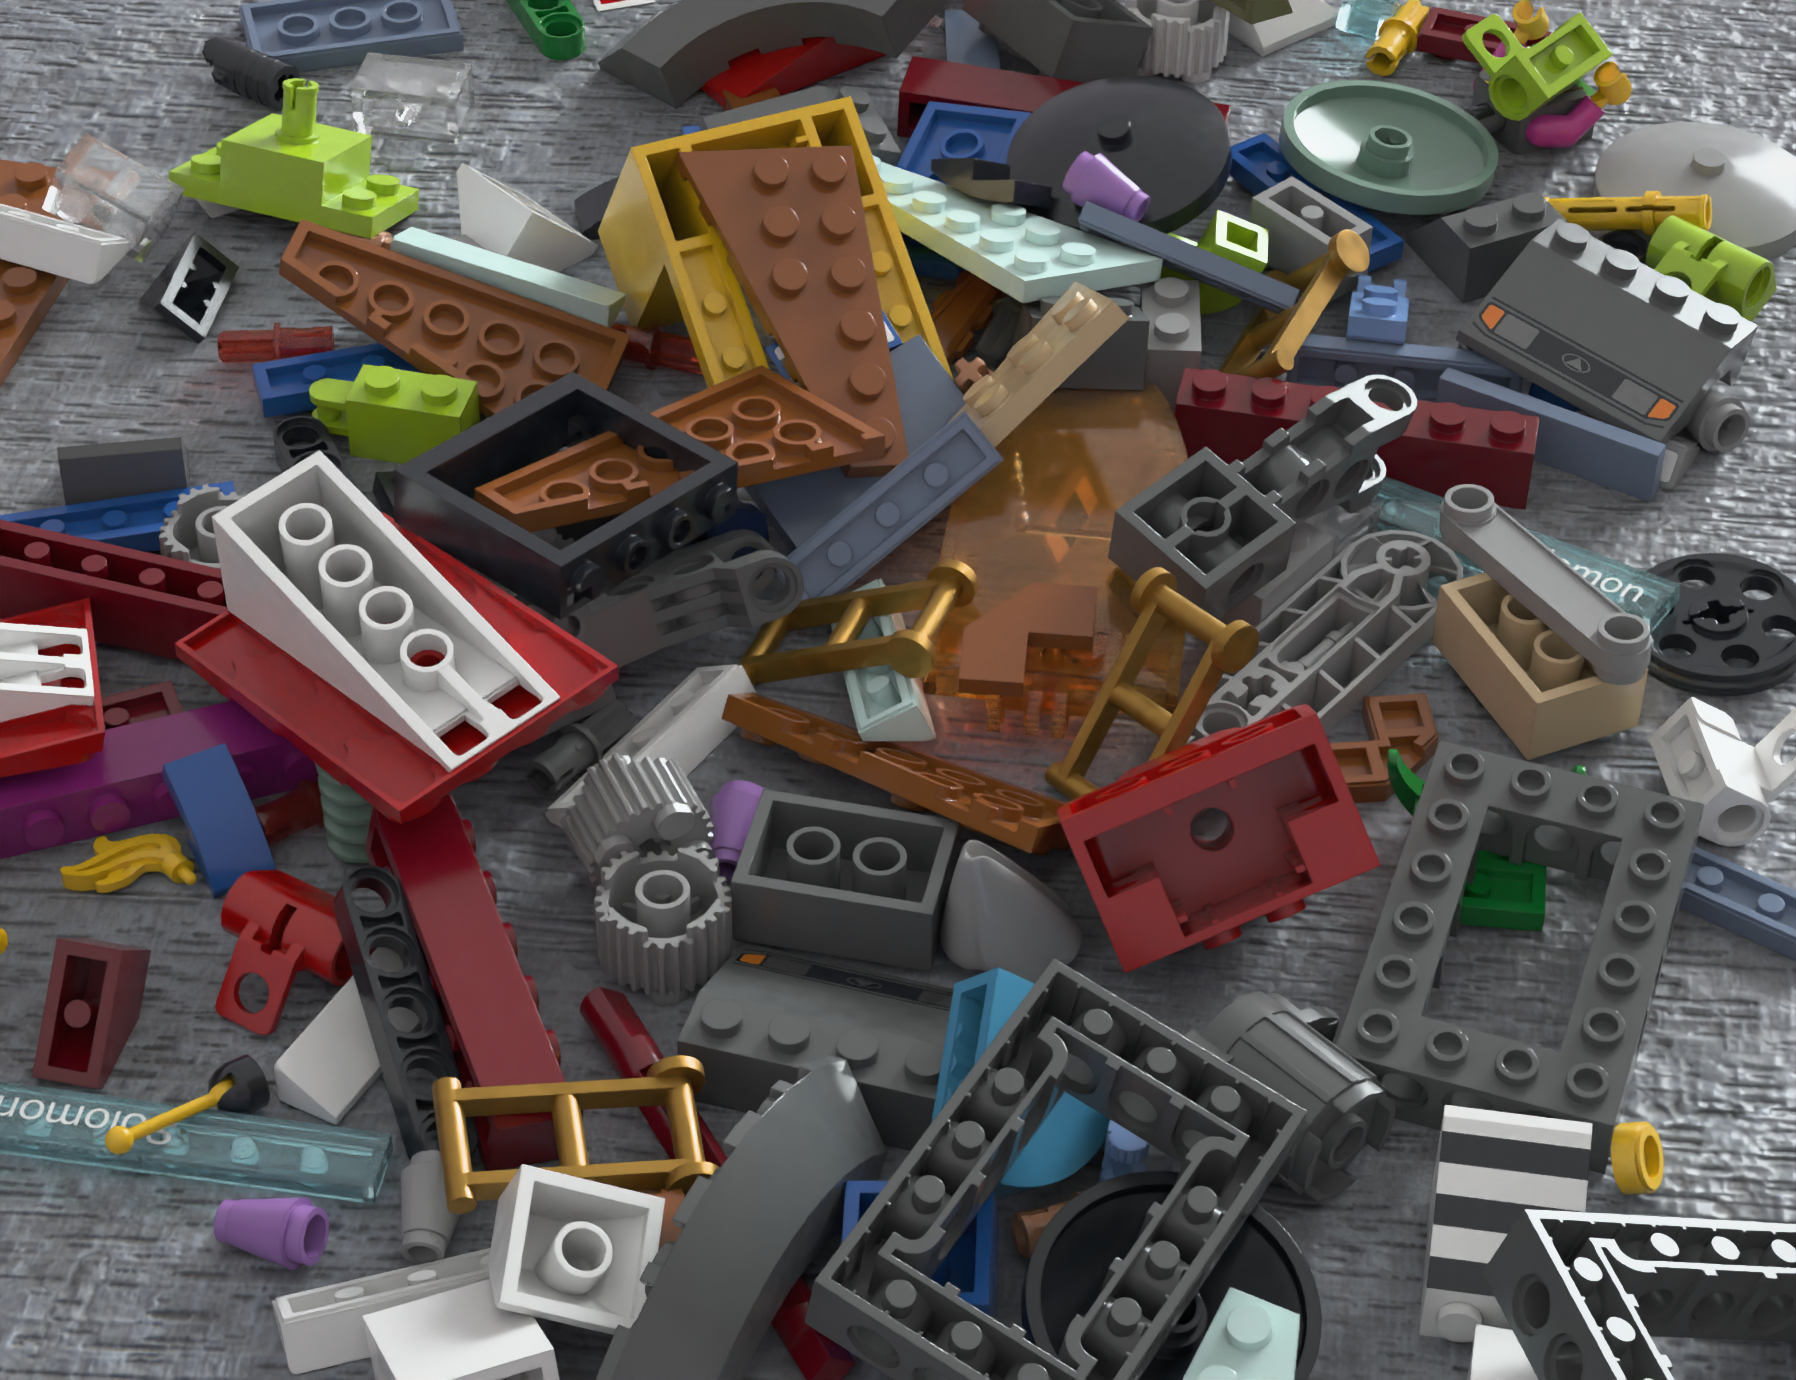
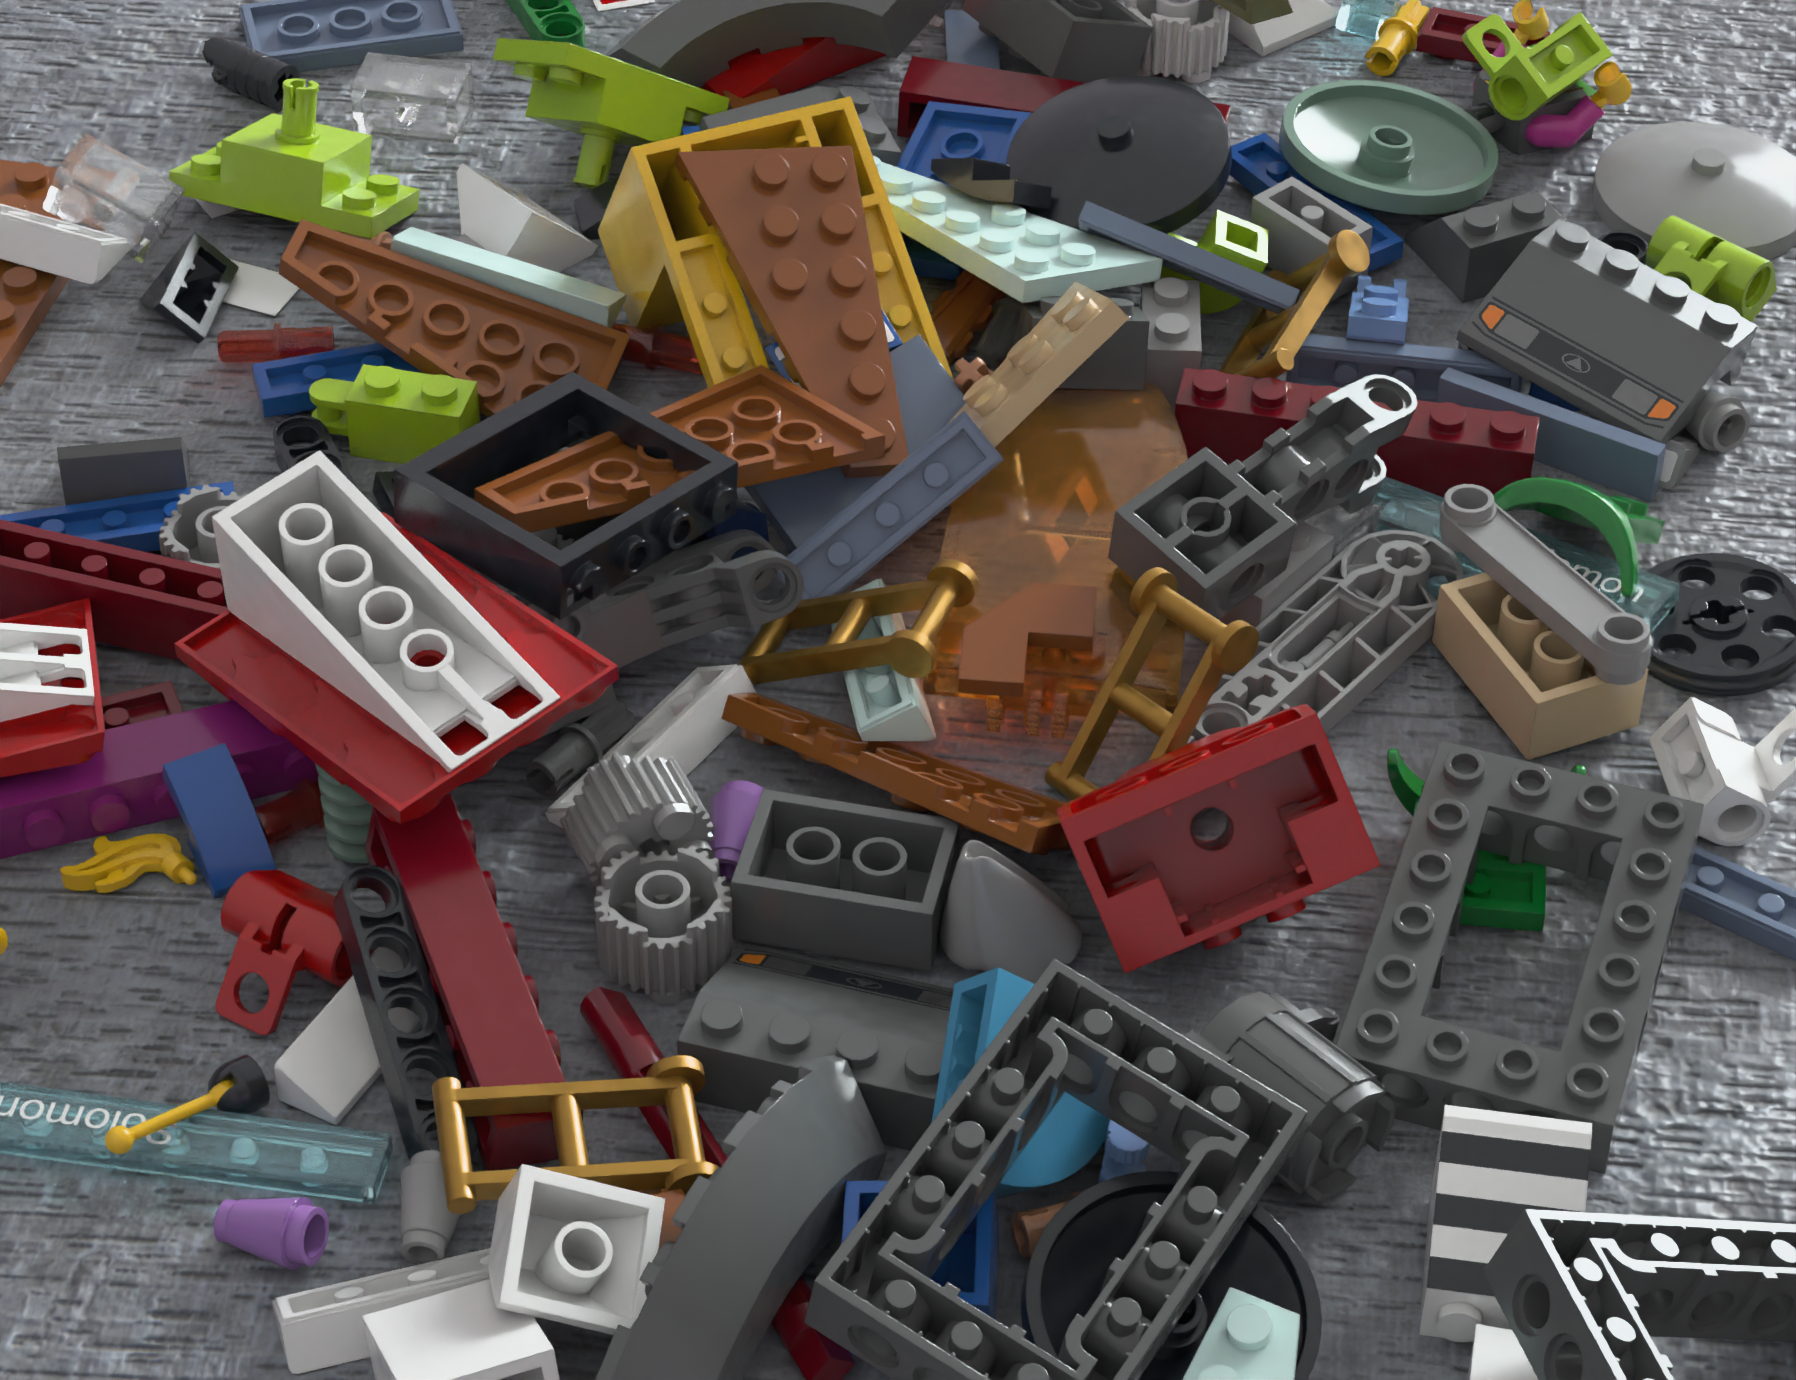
(89, 1010): dark red slope -> none
(259, 289): none -> white sticker
(603, 100): none -> lime brick
(1103, 184): medium lavender cone -> none
(1390, 723): dark orange tile -> none
(1616, 517): none -> green piece
(1634, 212): yellow pin -> none
(1637, 1158): yellow tile -> none

